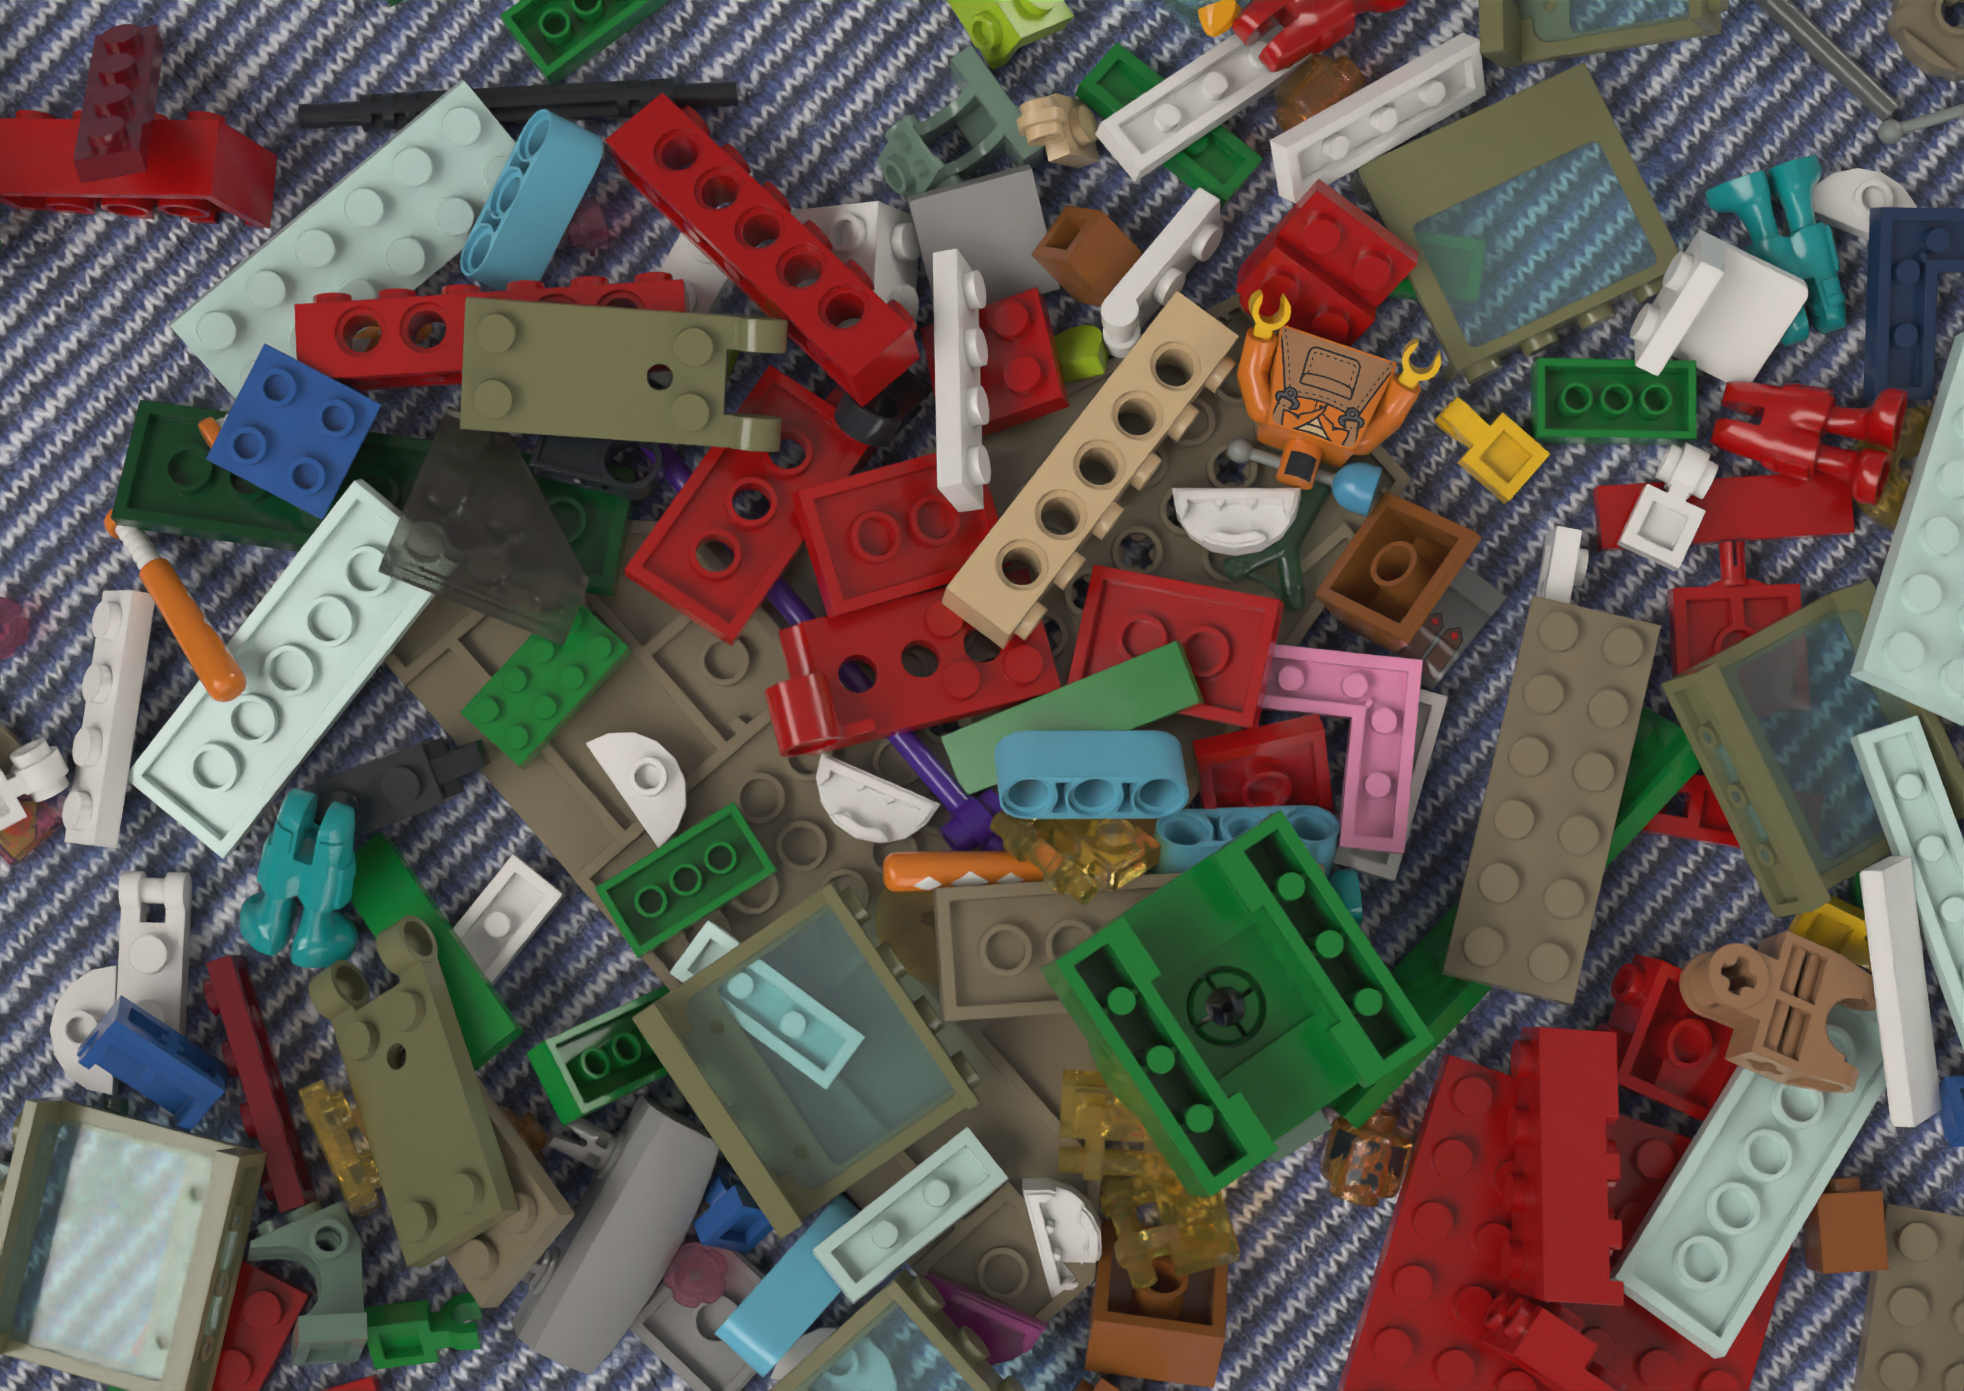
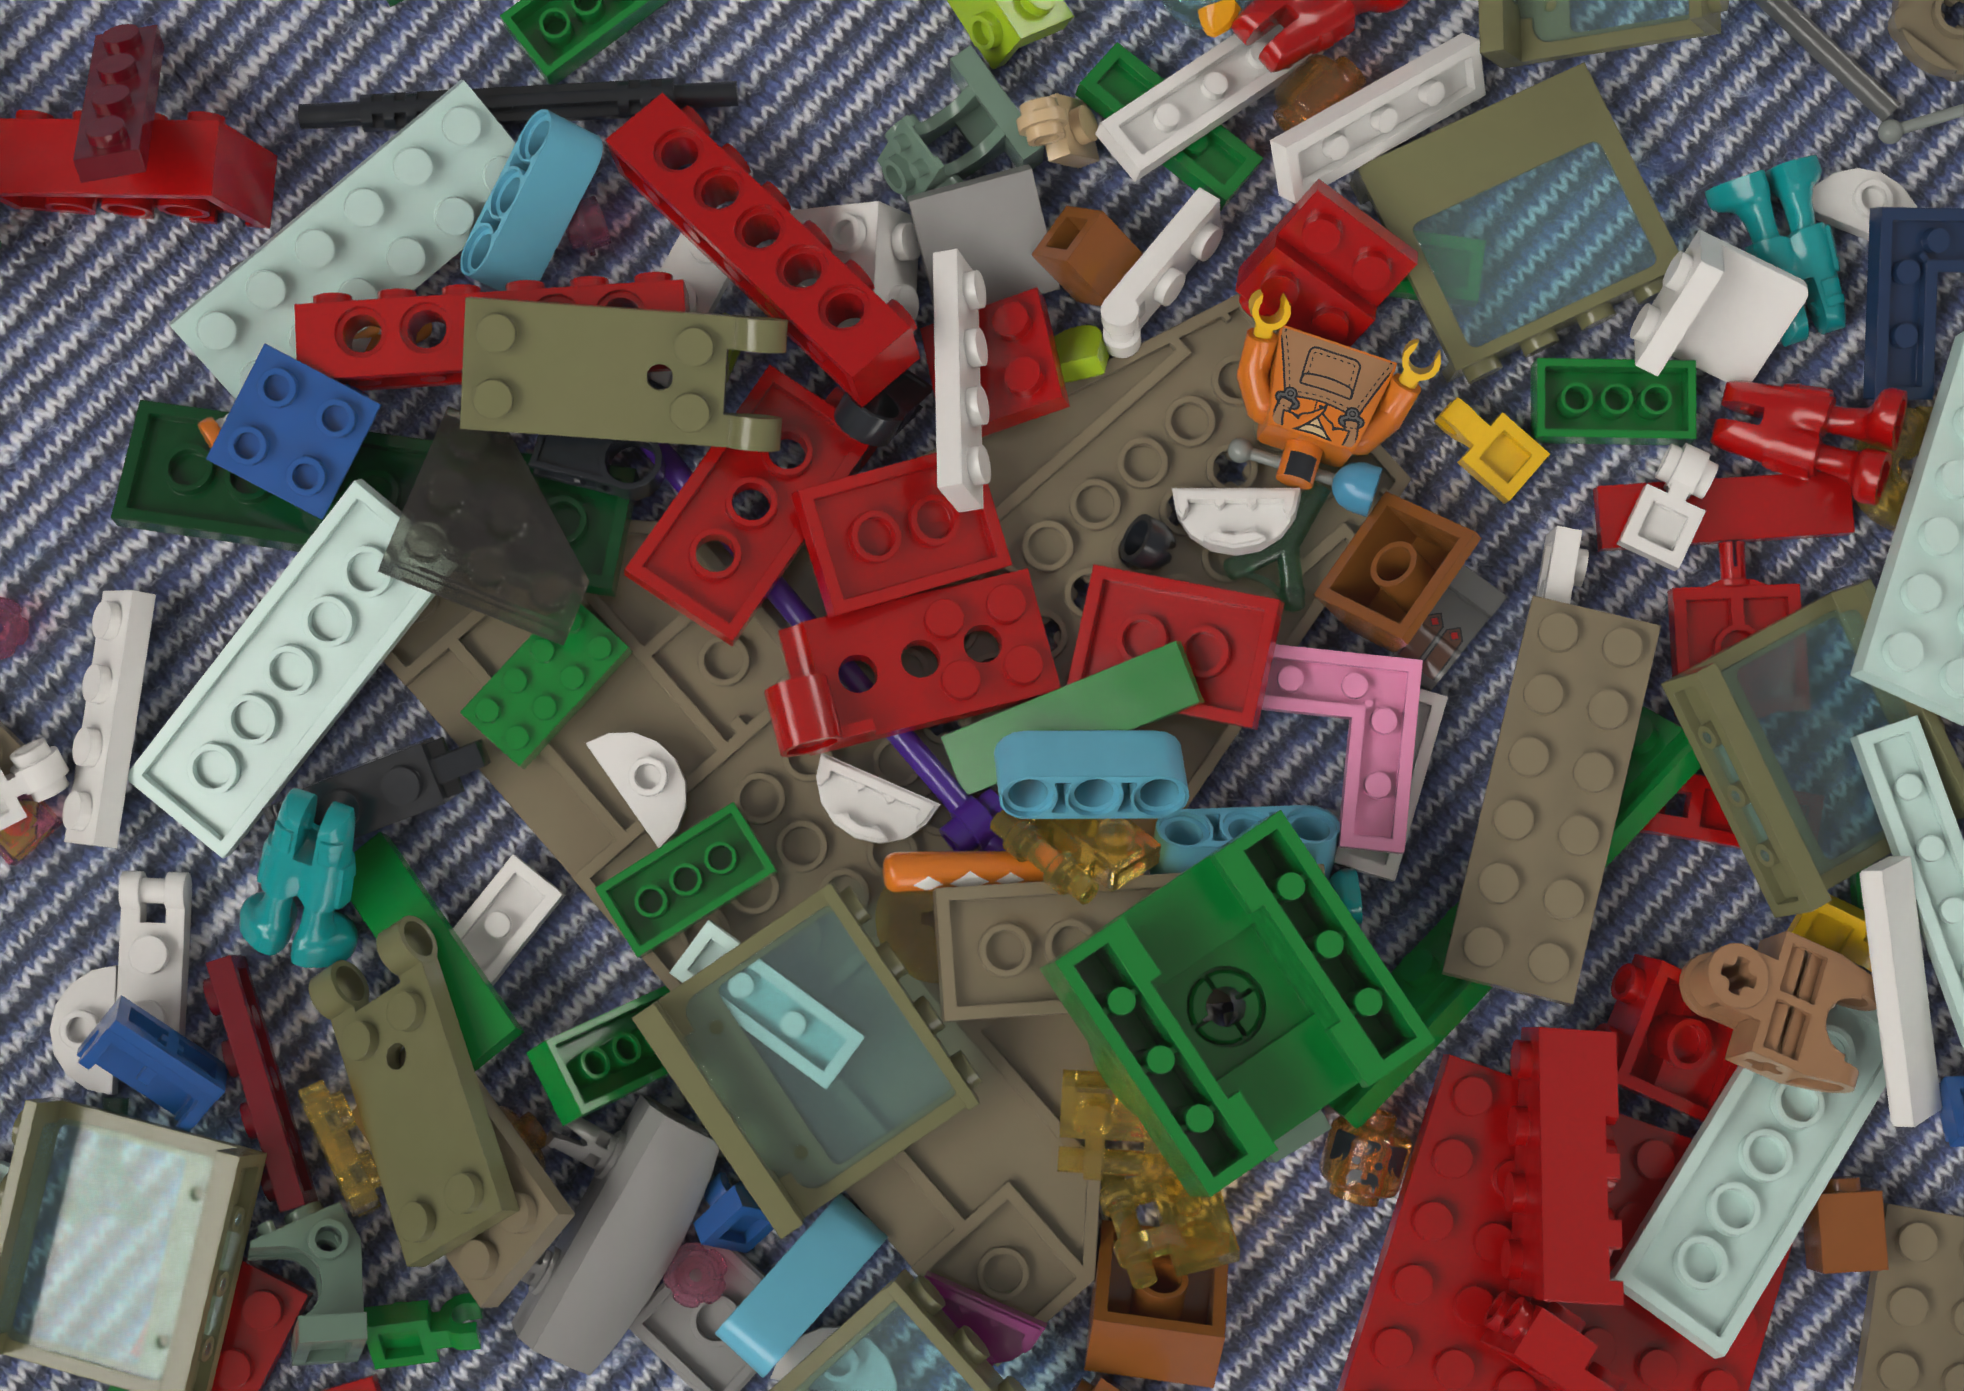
(189, 625): orange piece -> none
(910, 1215): light aqua plate -> none
(1063, 1228): white plate -> none
(1147, 543): none -> black hinge
(1177, 337): tan brick -> none
(1265, 766): red plate -> none

